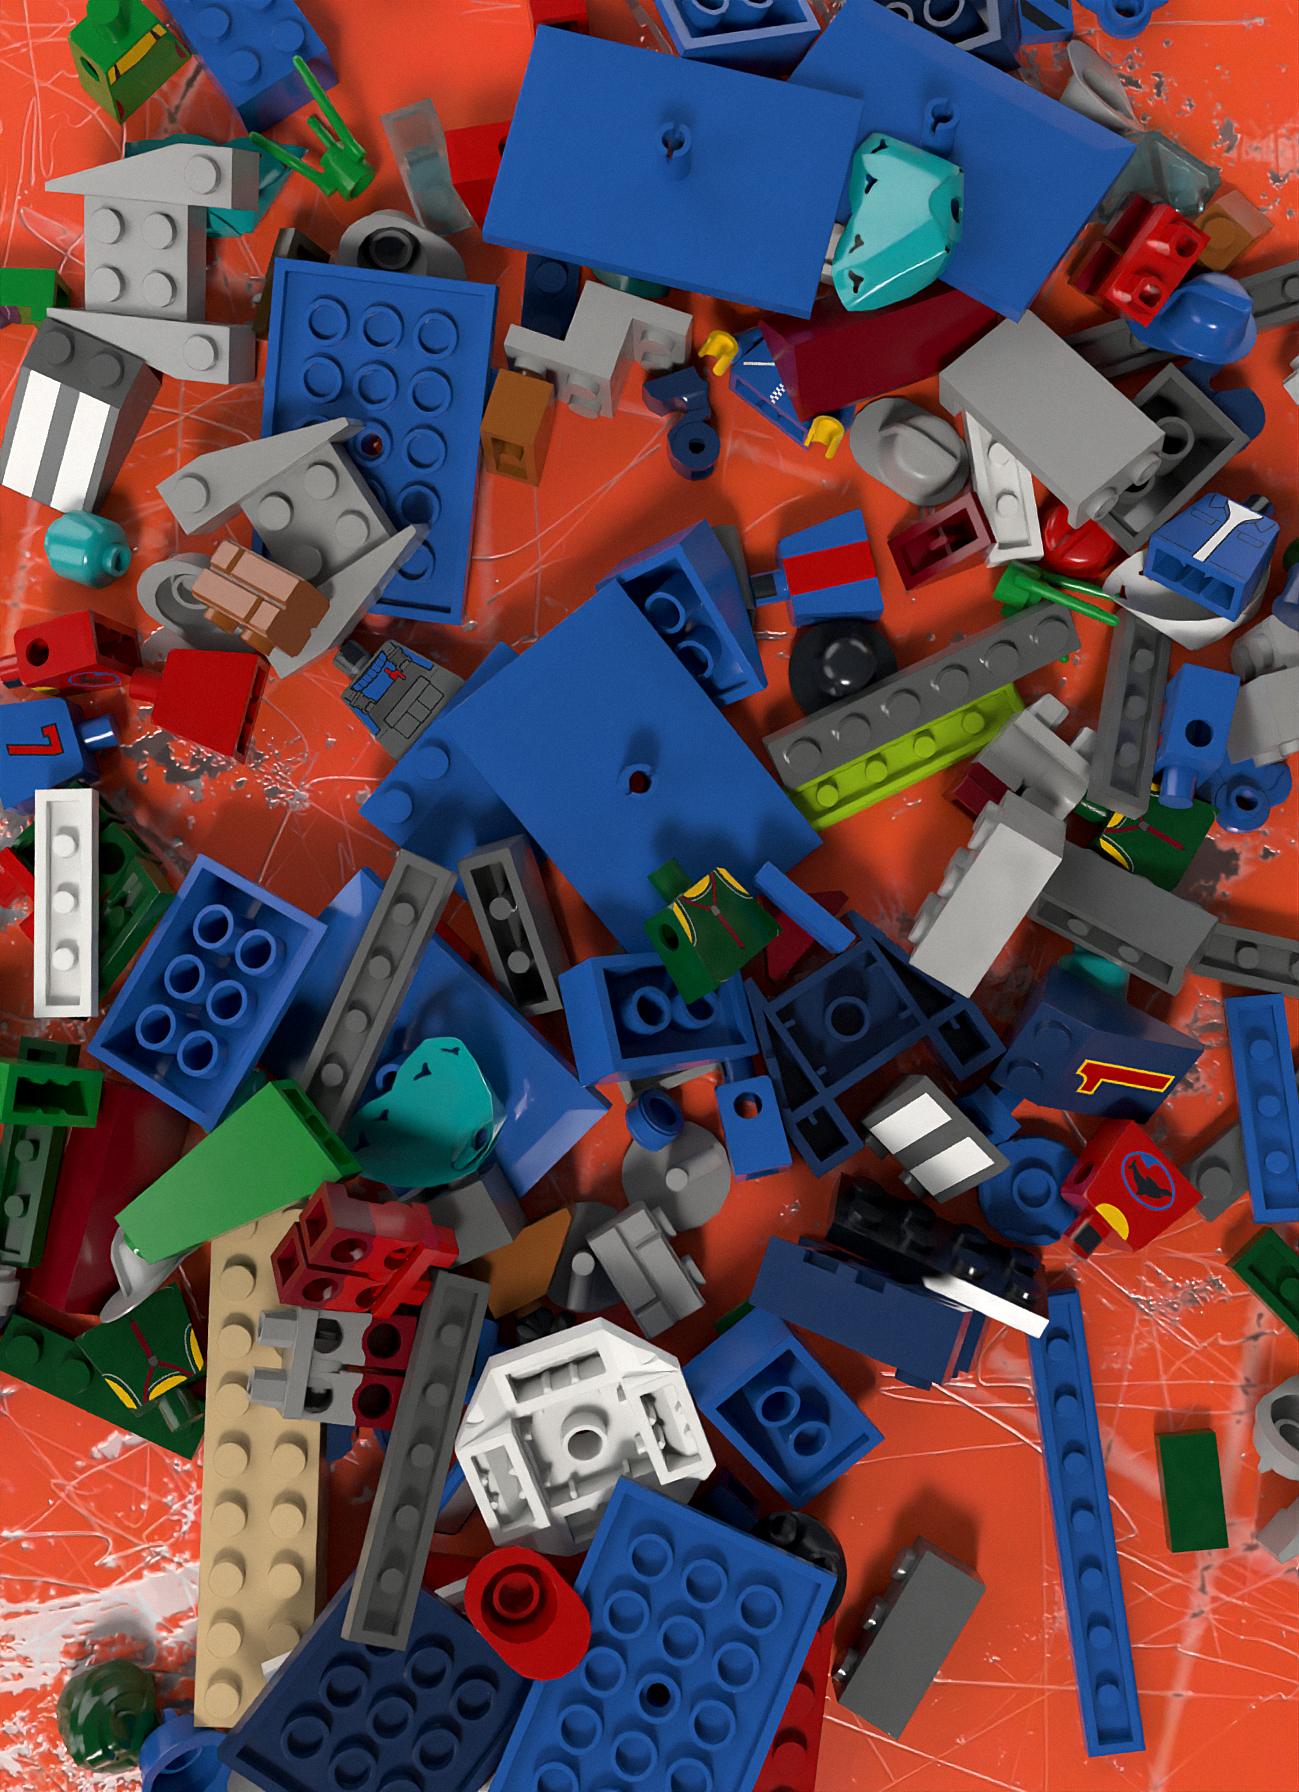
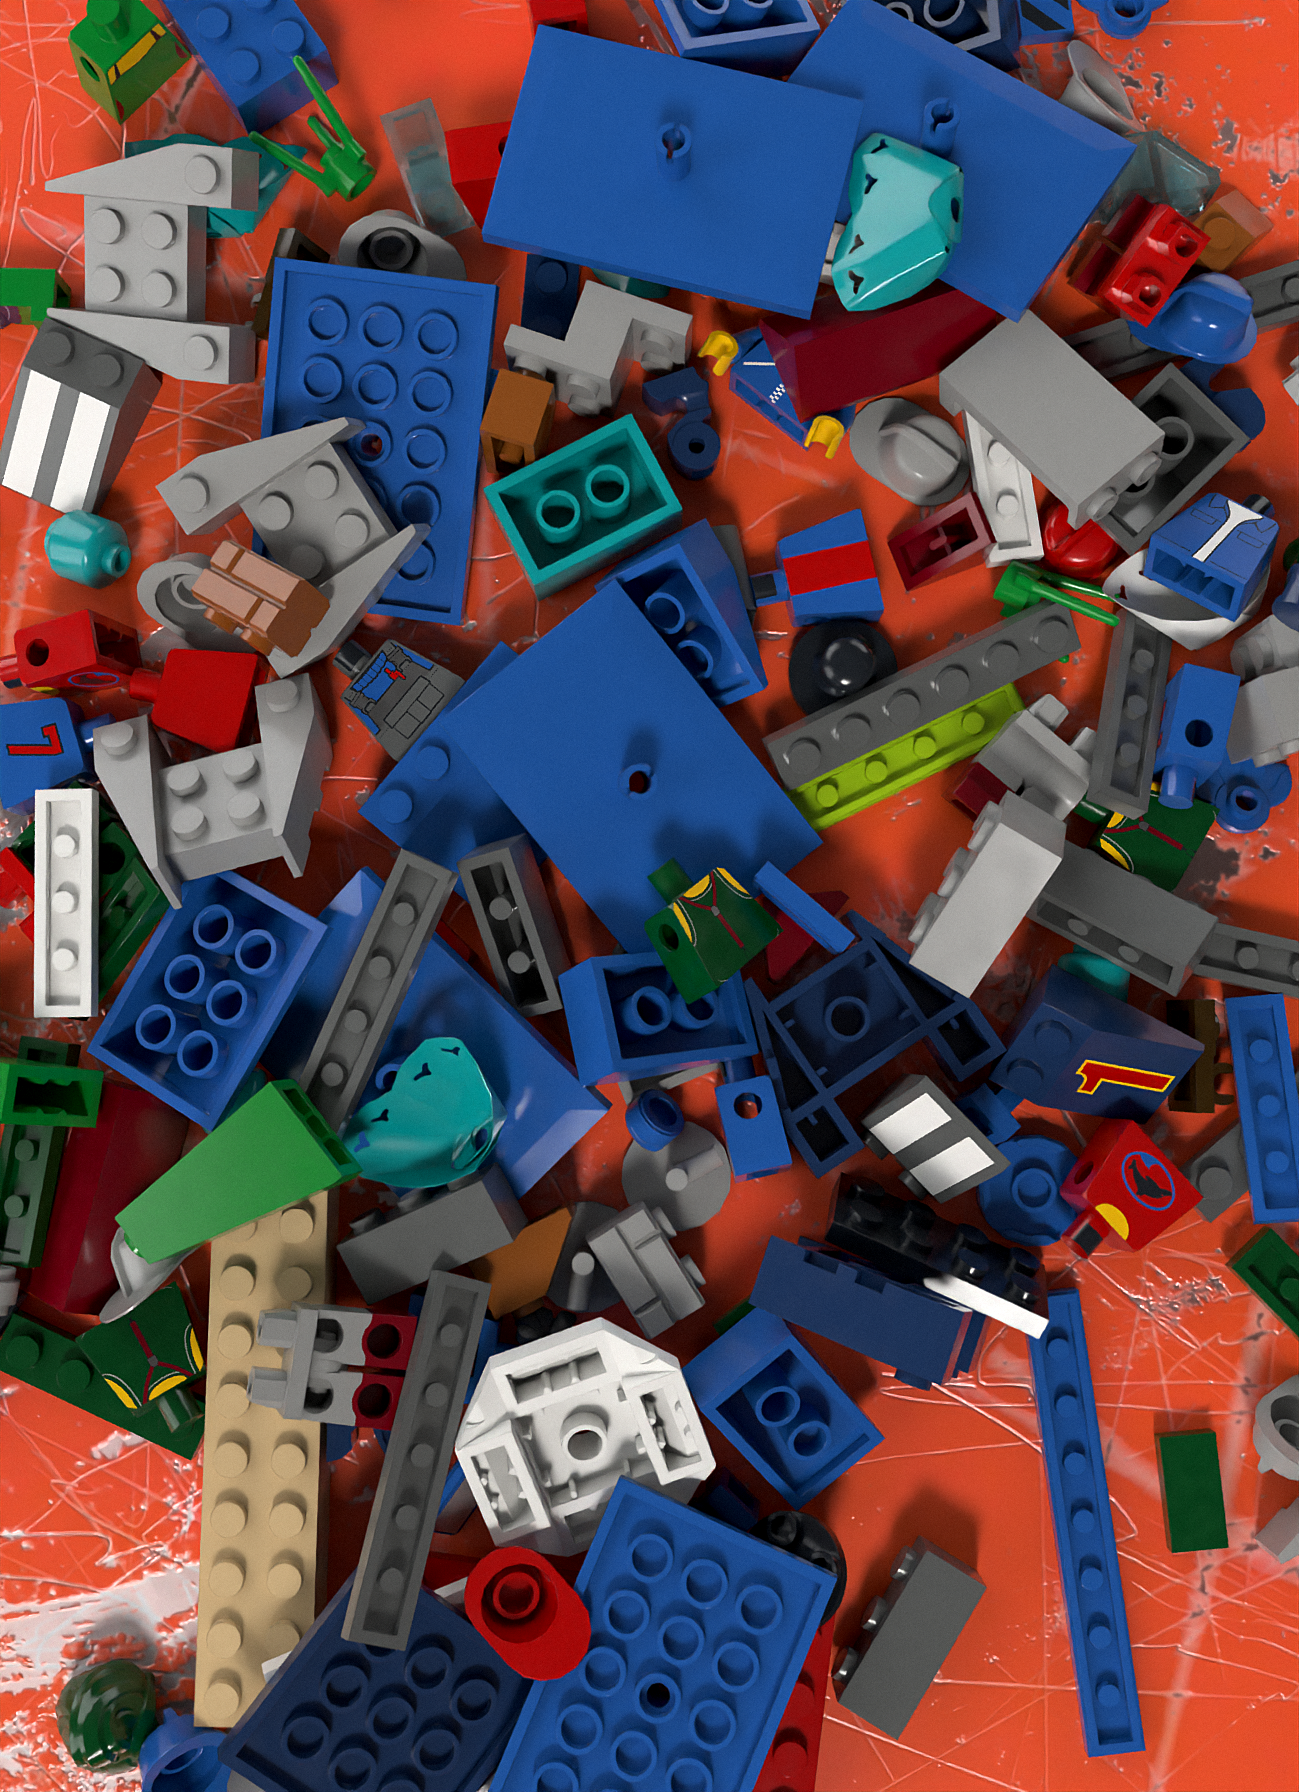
(226, 805): none -> light grey wedge
(360, 1254): hips -> none
(584, 507): none -> teal brick
(1196, 1089): none -> dark brown plate

